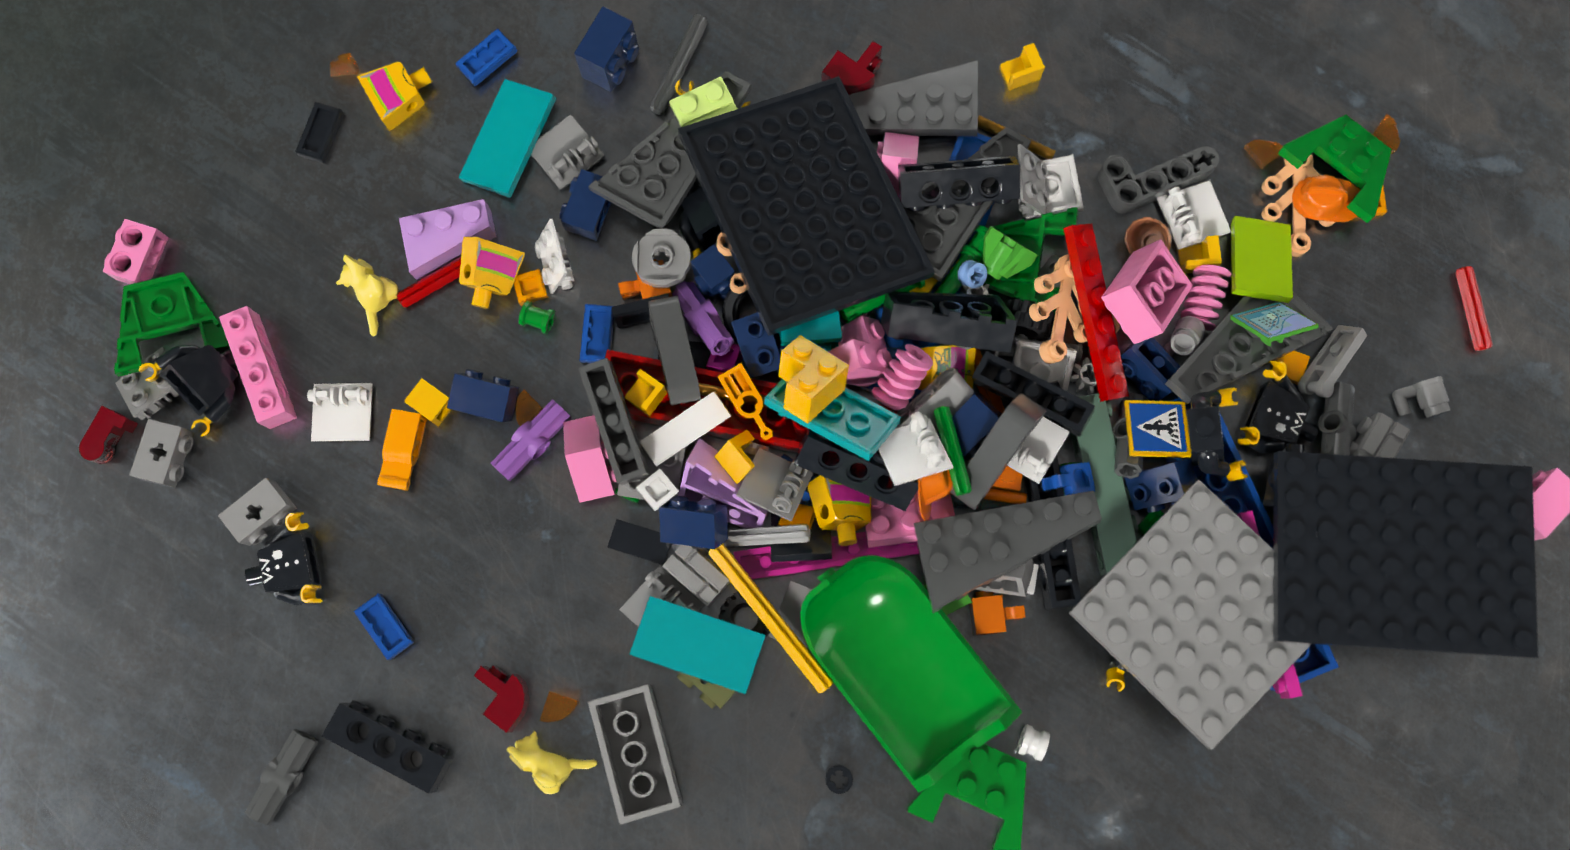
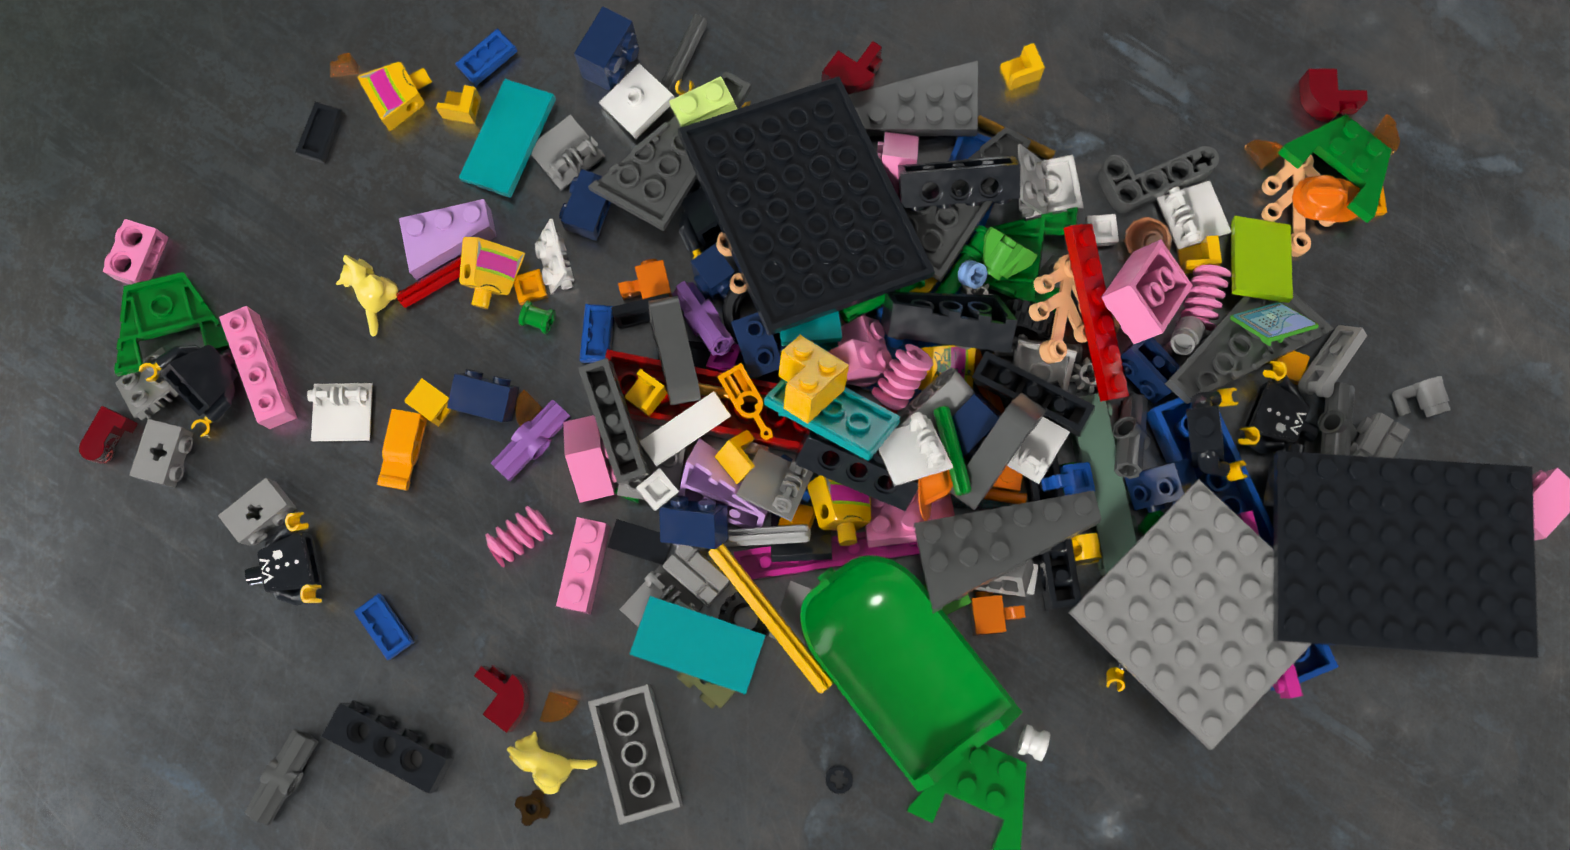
(460, 106): none -> yellow panel
(517, 535): none -> bright pink piece
(541, 809): none -> dark brown plate
(583, 565): none -> bright pink brick
(637, 101): none -> white plate
(650, 246): light grey plate -> none
(1086, 549): none -> yellow leg
(1104, 229): none -> white plate
(1157, 428): piece -> none
(1322, 98): none -> dark red brick
(1474, 308): axle -> none

